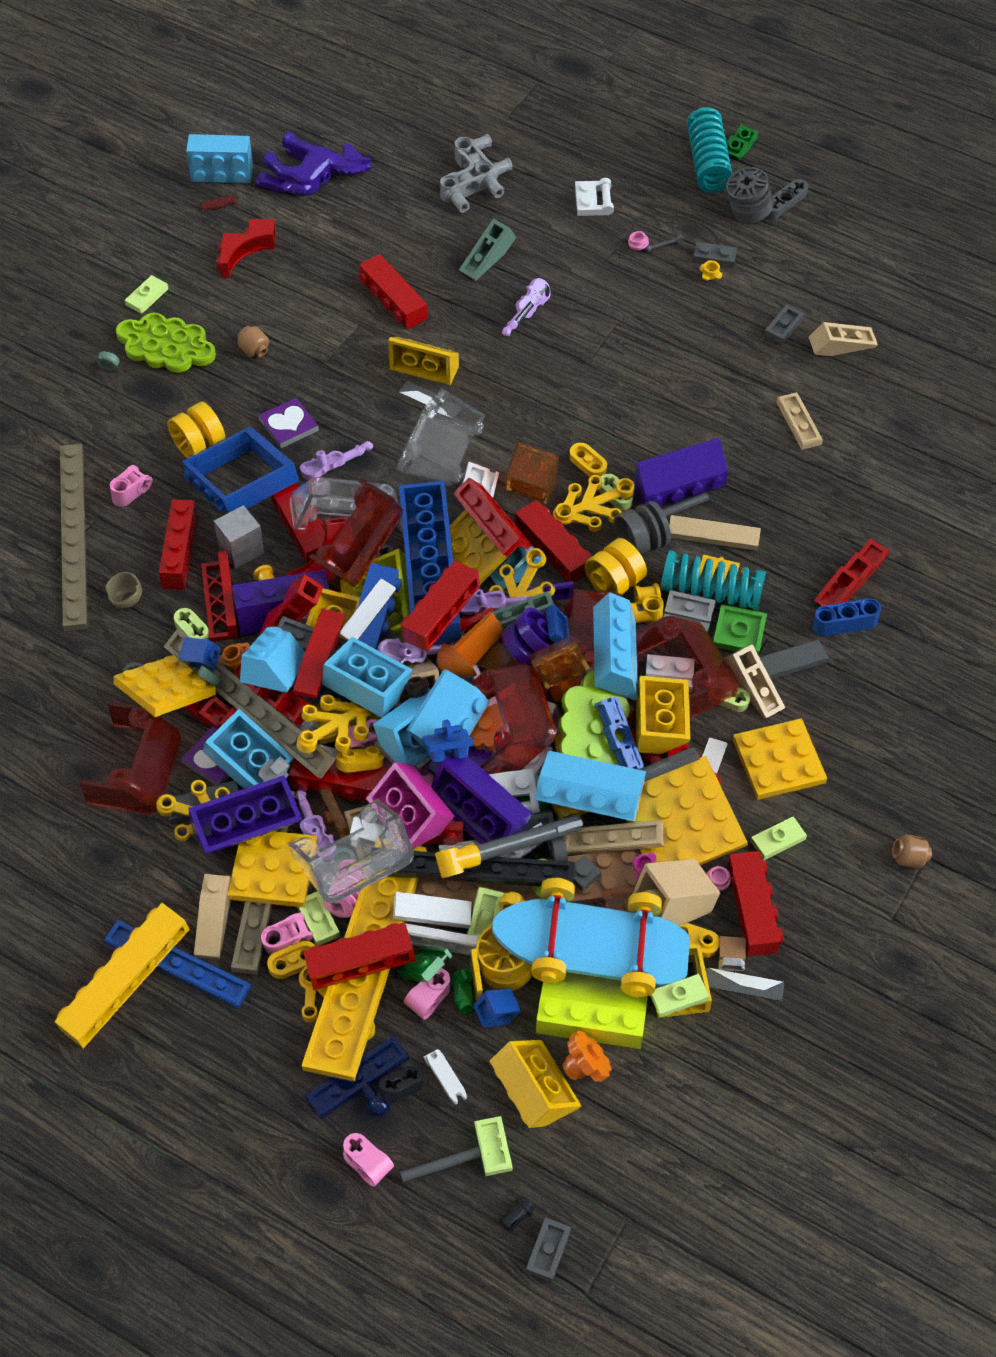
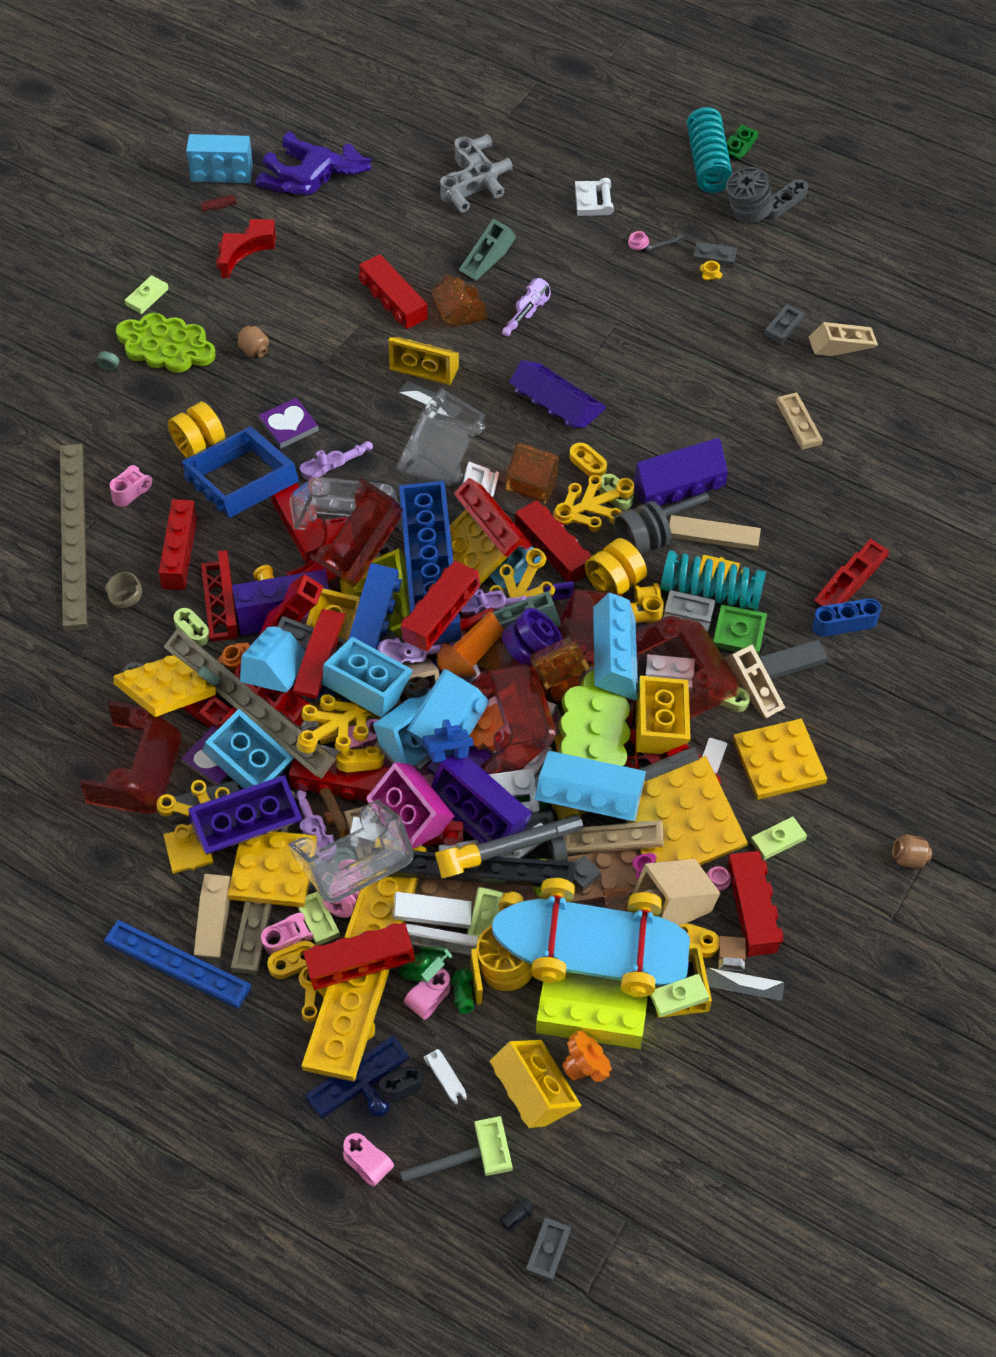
(121, 975): yellow brick -> none
(185, 854): none -> yellow piece
(199, 652): blue brick -> none
(239, 536): flat silver piece -> none
(274, 768): light grey piece -> none
(368, 610): white sticker -> none
(458, 301): none -> clear orange slope
(496, 1007): blue brick -> none
(556, 394): none -> dark purple slope
(557, 624): blue tile -> none
(613, 719): blue piece -> none

